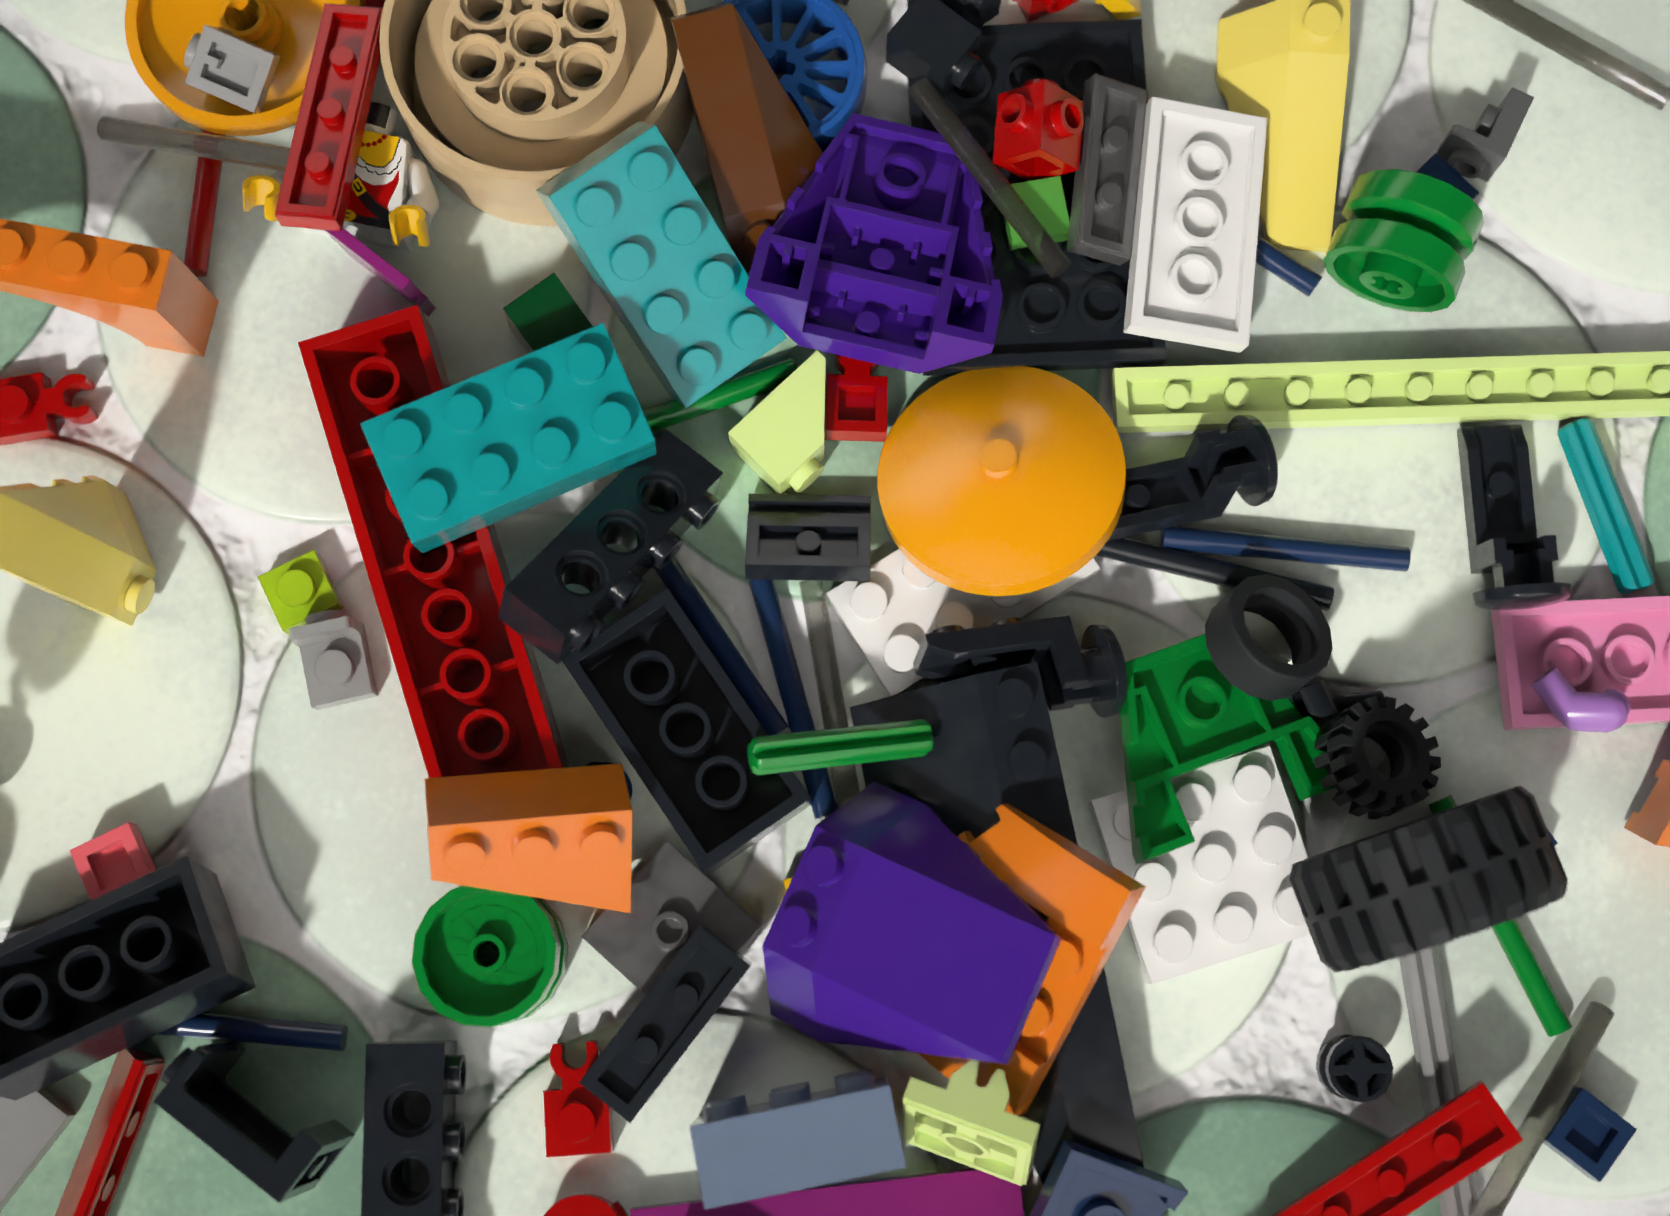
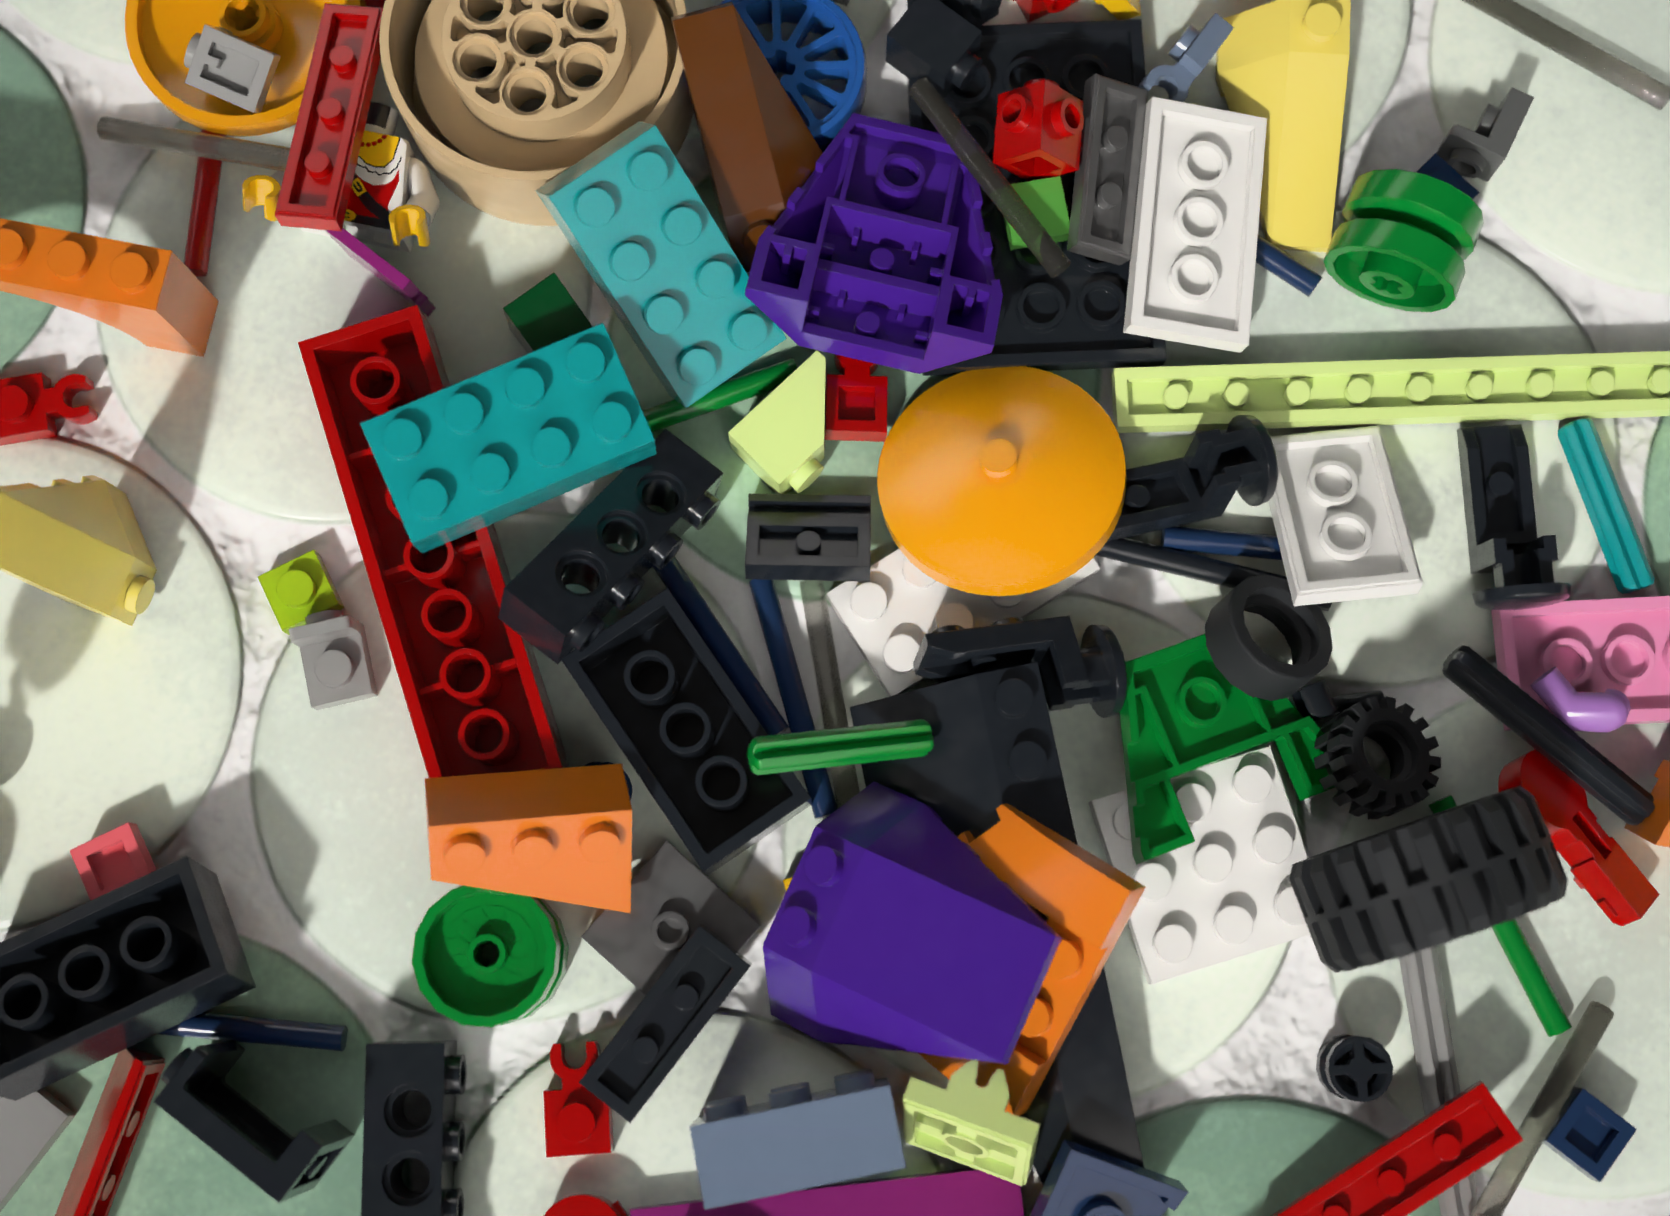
(1192, 54): none -> sand blue plate
(1341, 518): none -> white tile
(1548, 735): none -> black axle
(1592, 855): none -> red piece

